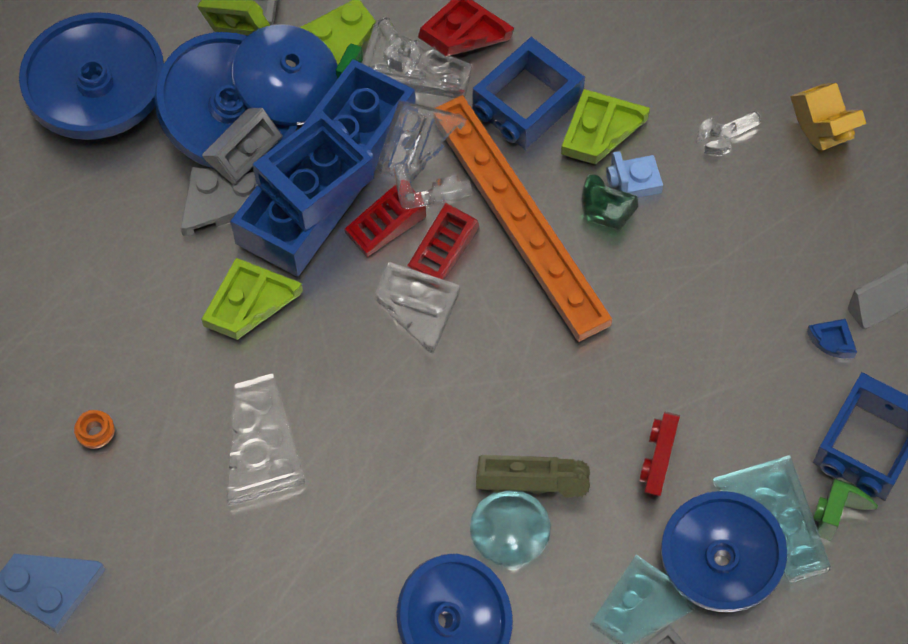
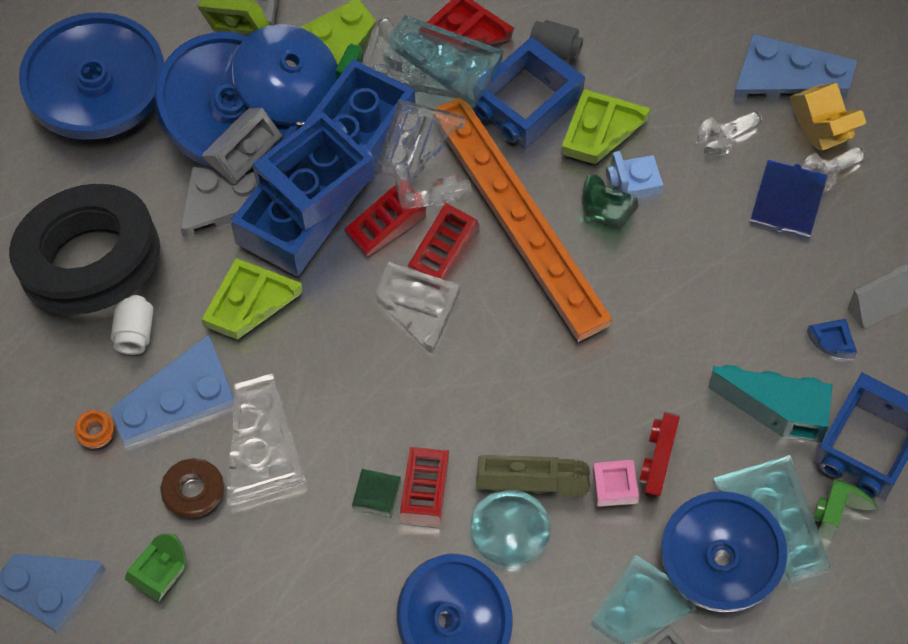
(96, 284): none -> black tyre
(132, 325): none -> white brick
(158, 566): none -> bright green plate
(175, 396): none -> medium blue wing
(185, 472): none -> reddish brown piece
(376, 493): none -> clear green tile
(421, 514): none -> red slope
(447, 57): none -> clear light blue wing
(558, 38): none -> dark grey brick
(615, 483): none -> bright pink tile
(781, 403): none -> teal slope
(788, 198): none -> clear blue piece
(789, 68): none -> medium blue wing
(837, 164): none -> clear bar

